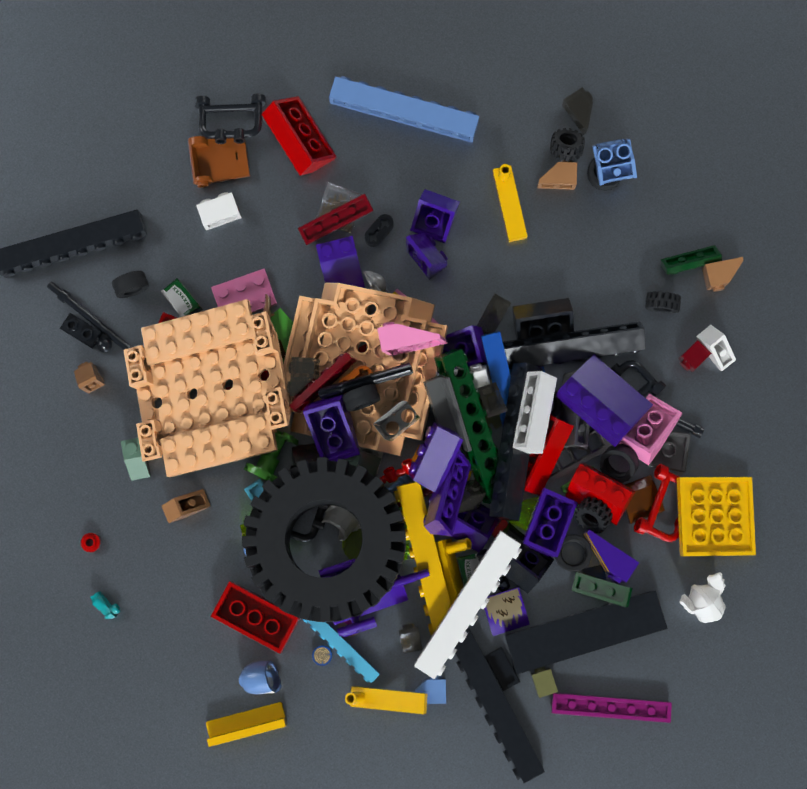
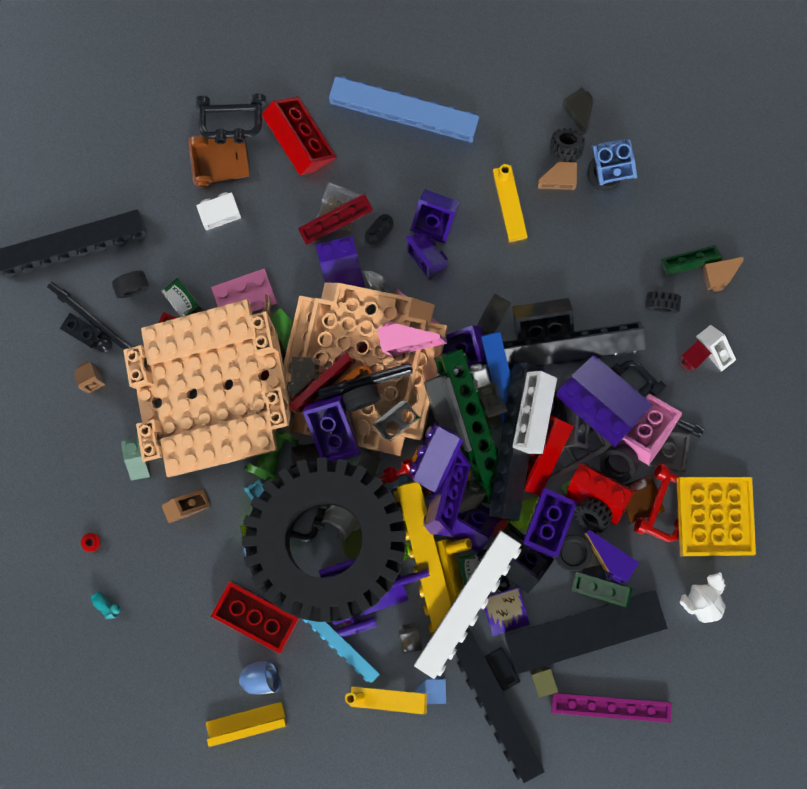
(322, 655): tile -> none

